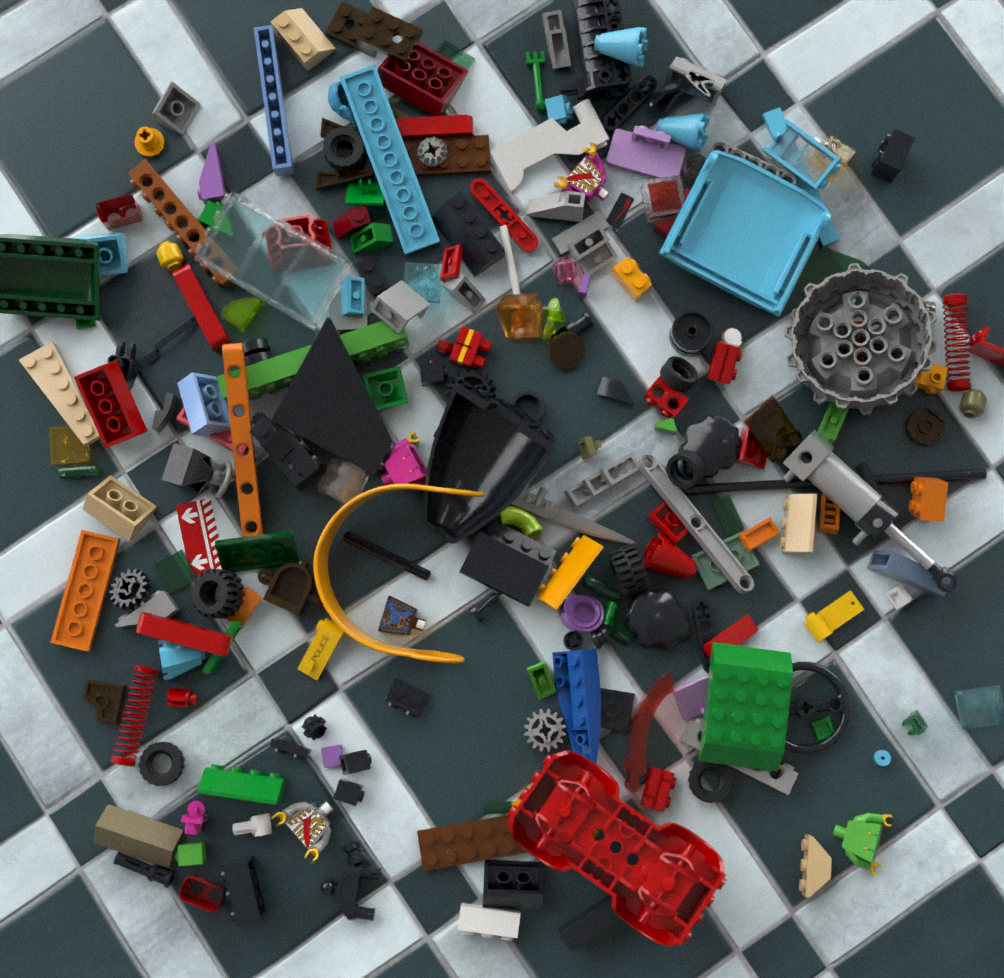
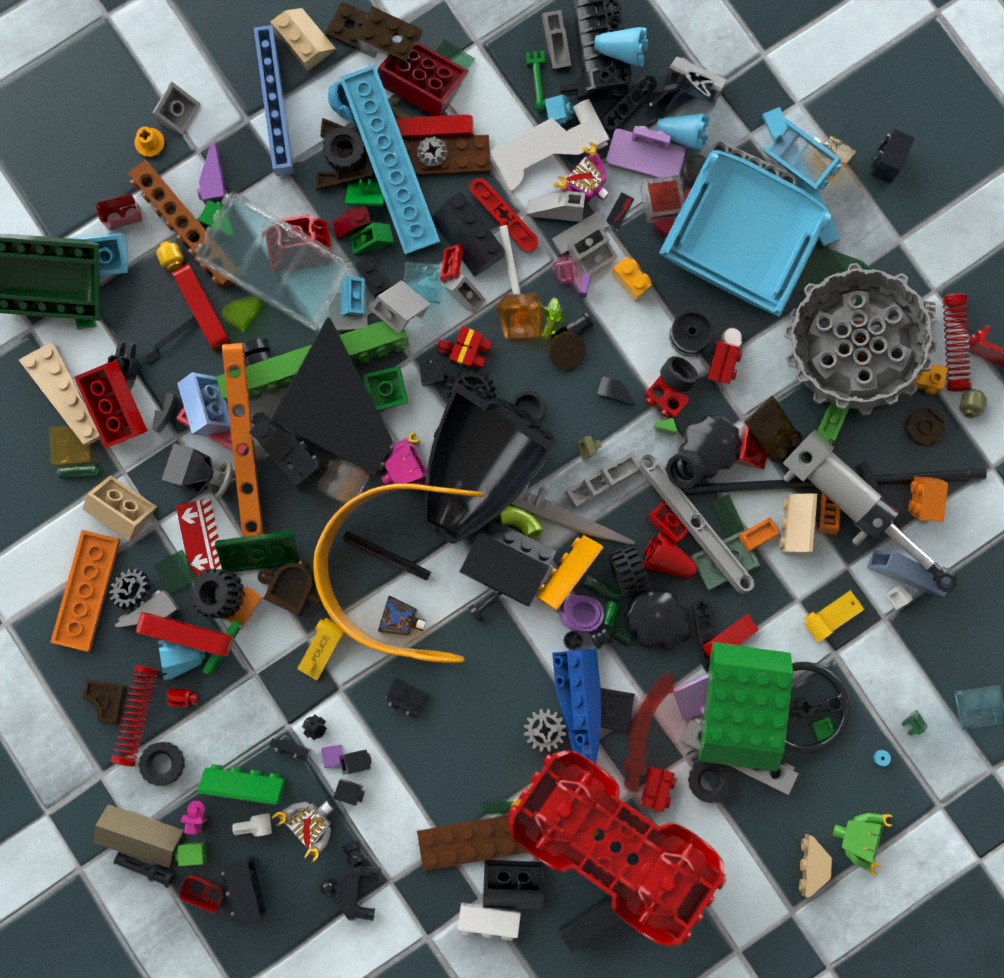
(541, 680): bright green slope -> none

